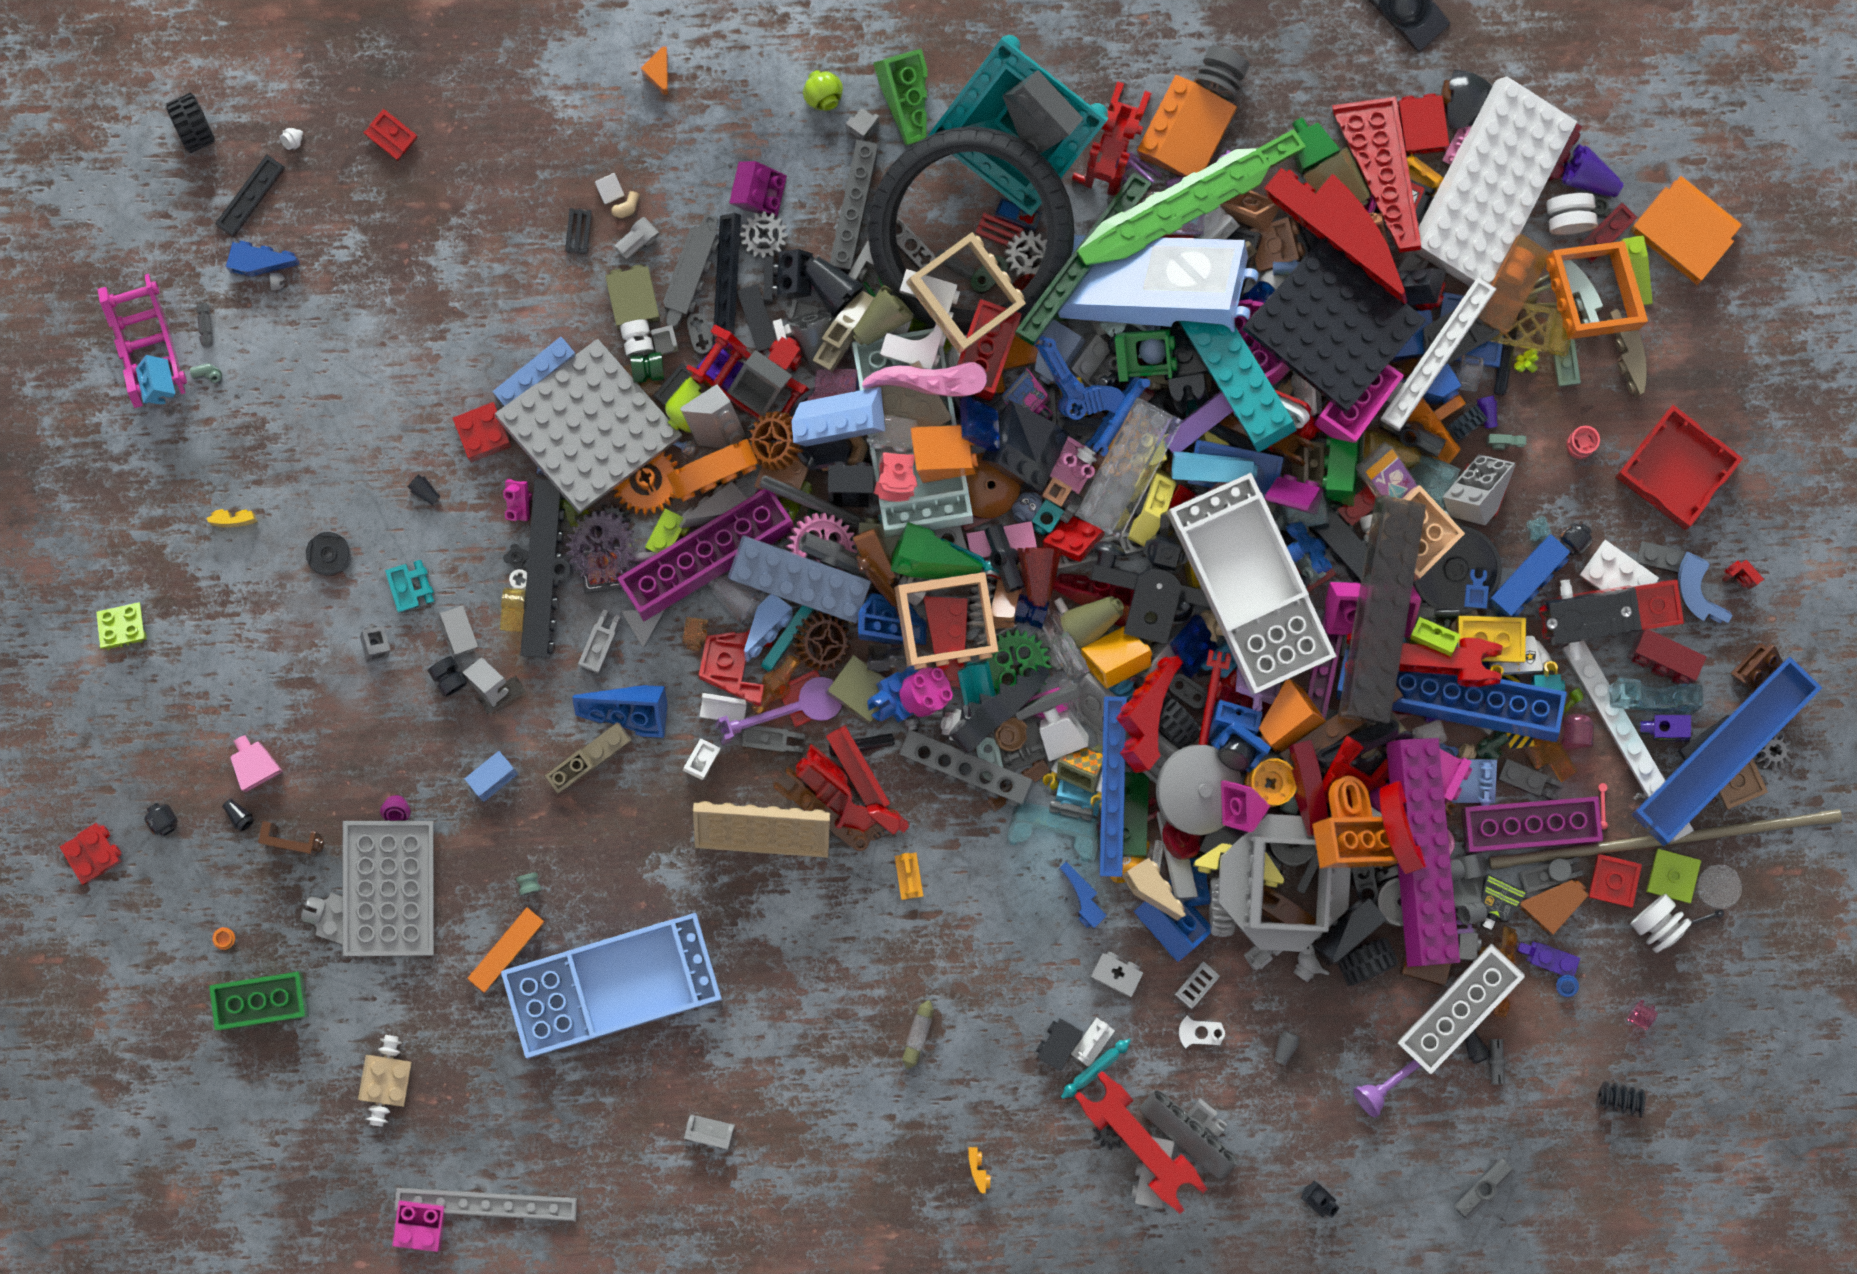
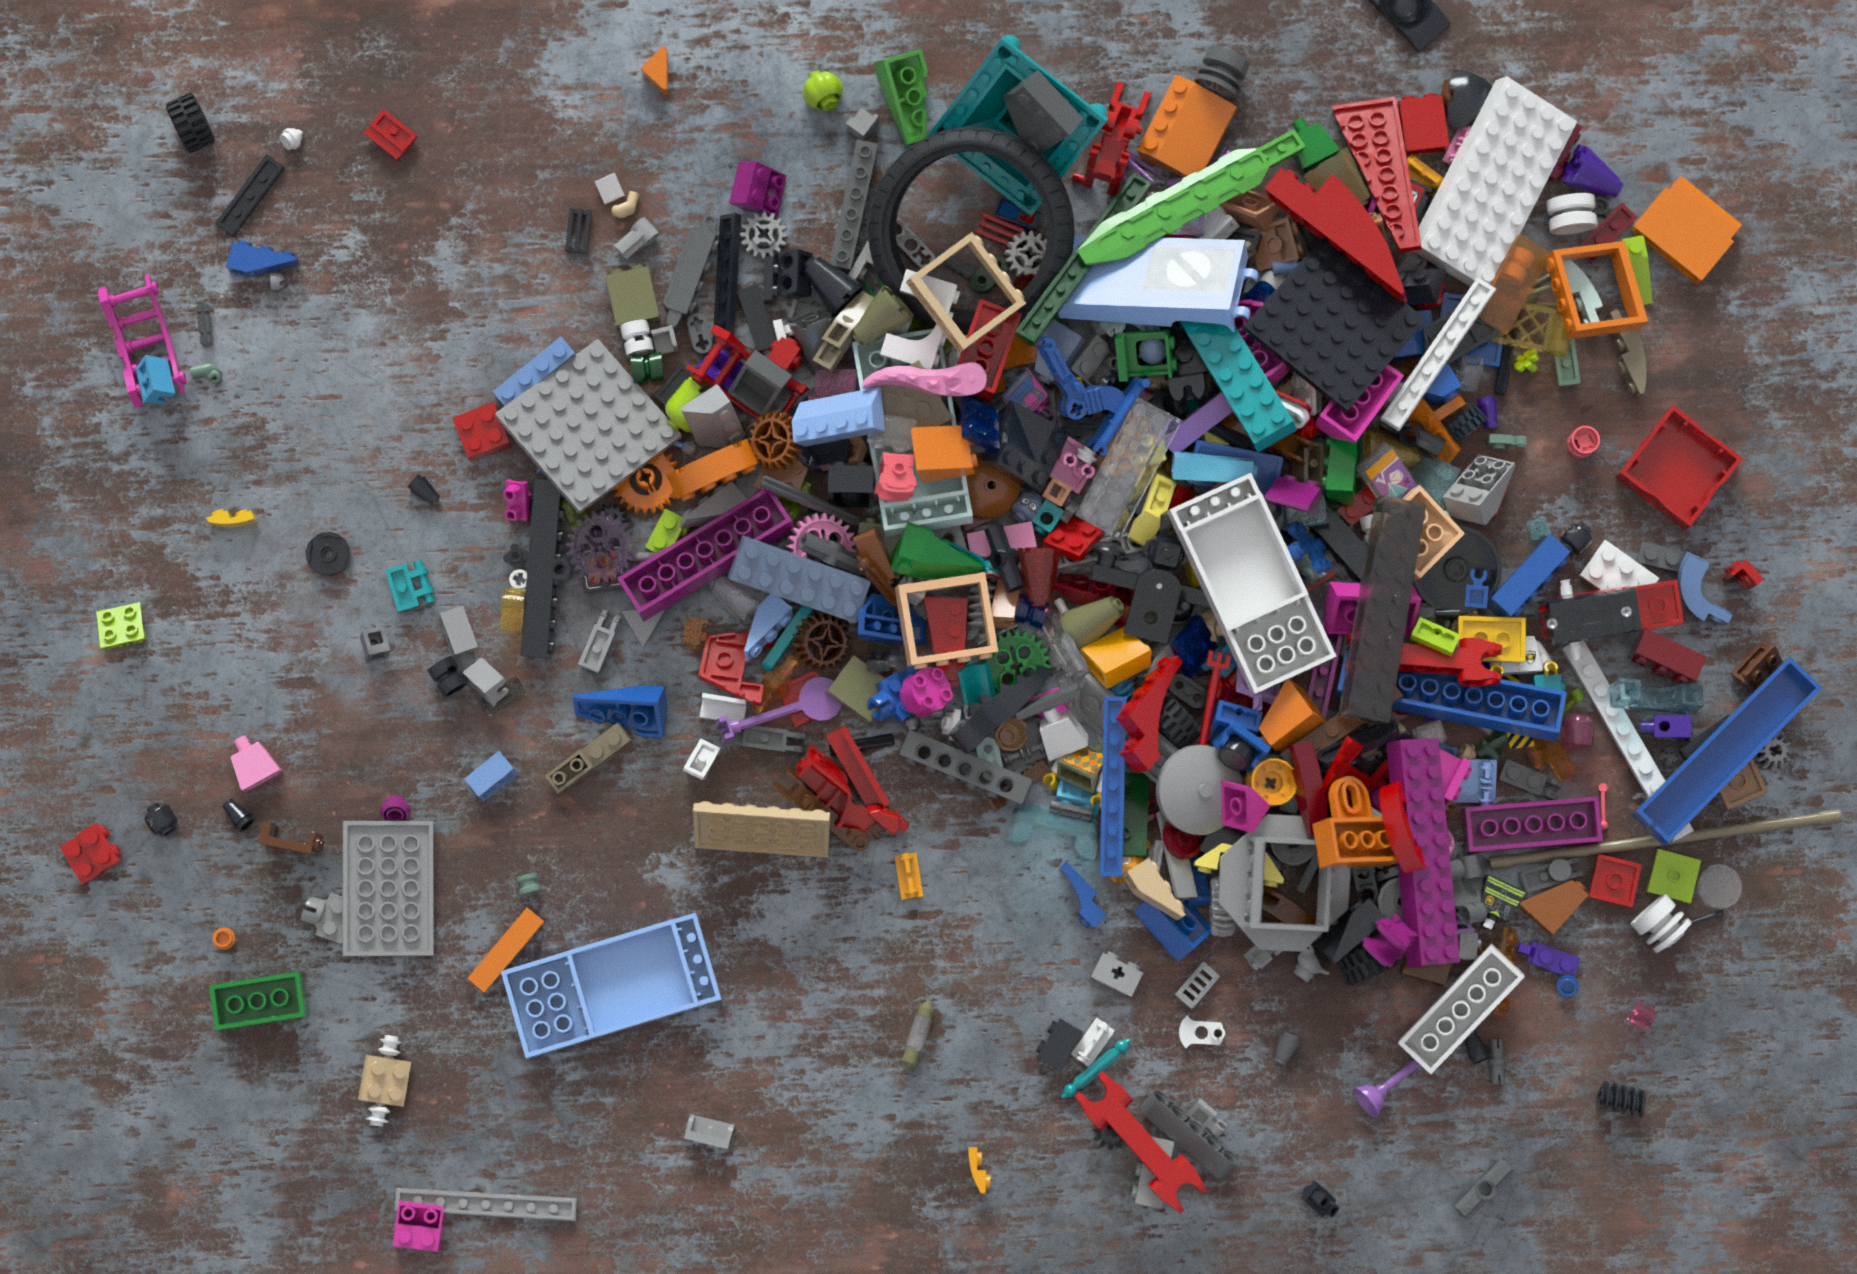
(1391, 942): none -> magenta piece

